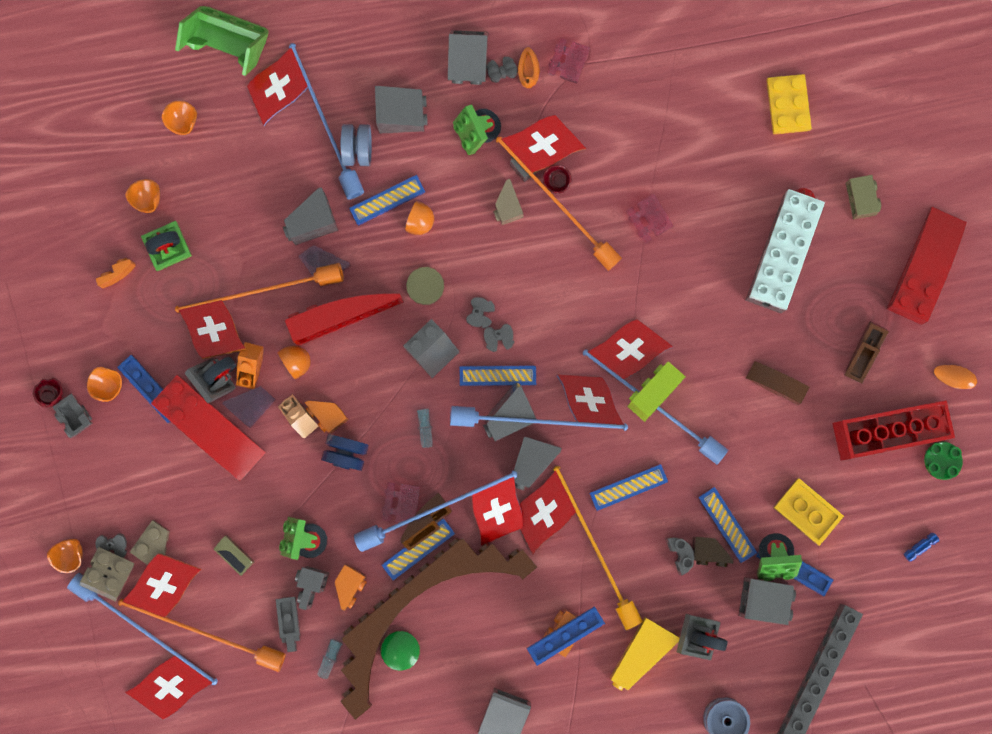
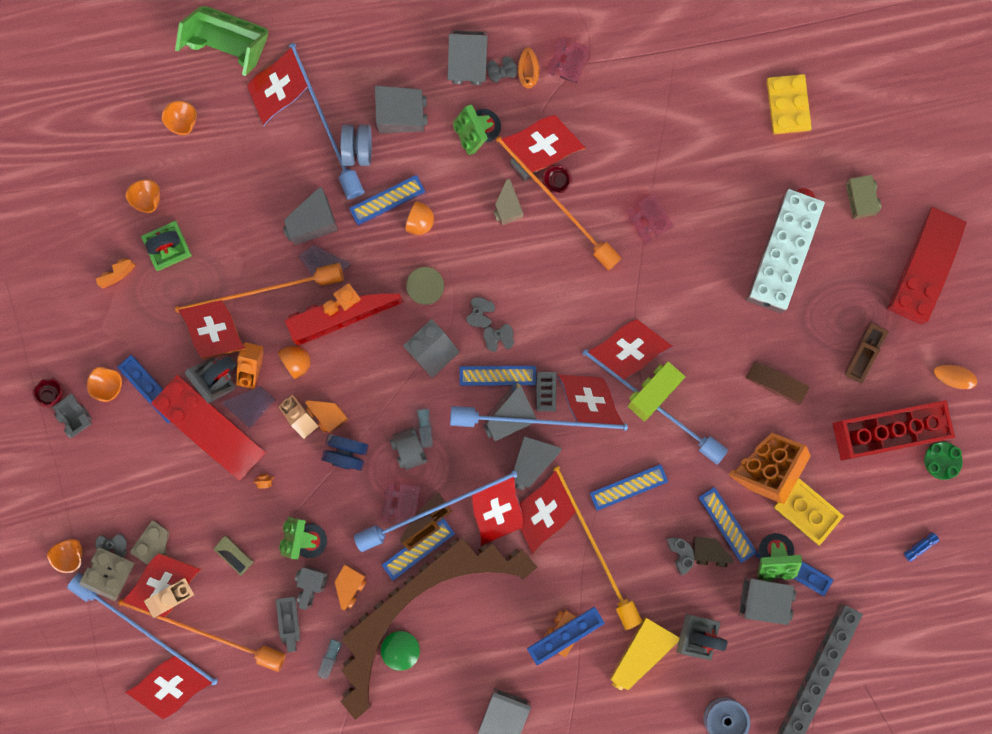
(169, 598): none -> light nougat slope
(263, 481): none -> orange plate
(345, 297): none -> orange plate
(408, 448): none -> dark grey cylinder
(544, 408): none -> dark grey slope
(773, 467): none -> orange wedge

